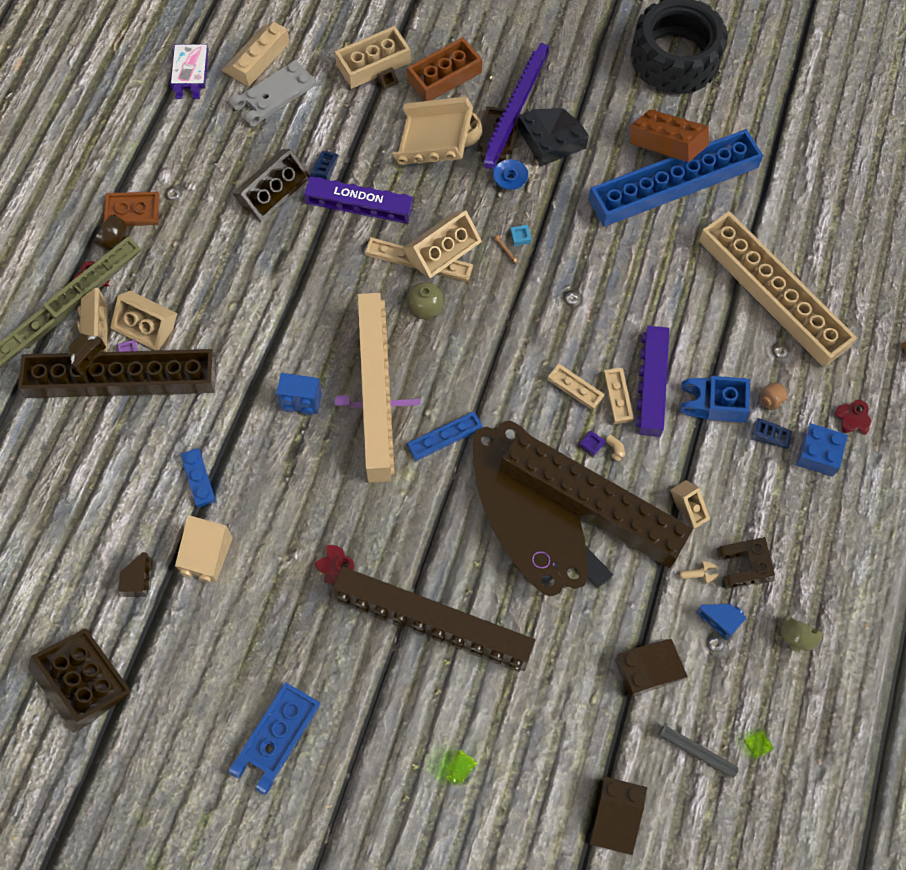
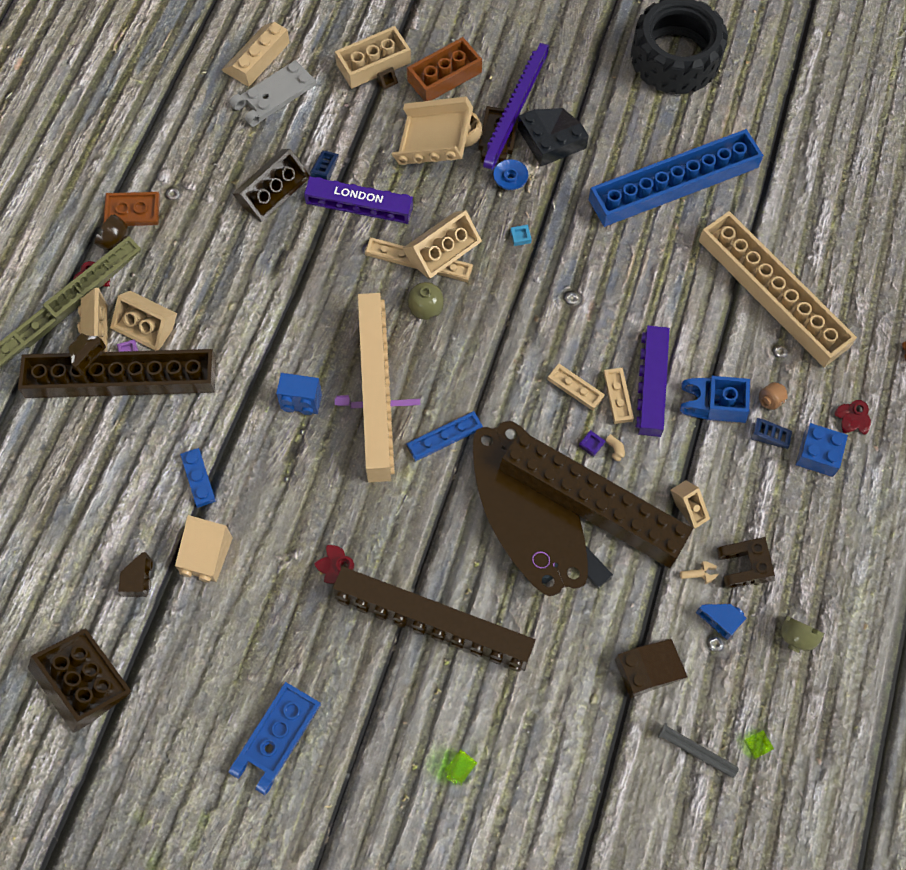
(189, 68): tile -> none
(497, 238): medium nougat hinge -> none
(618, 815): dark brown slope -> none
(669, 135): dark orange brick -> none

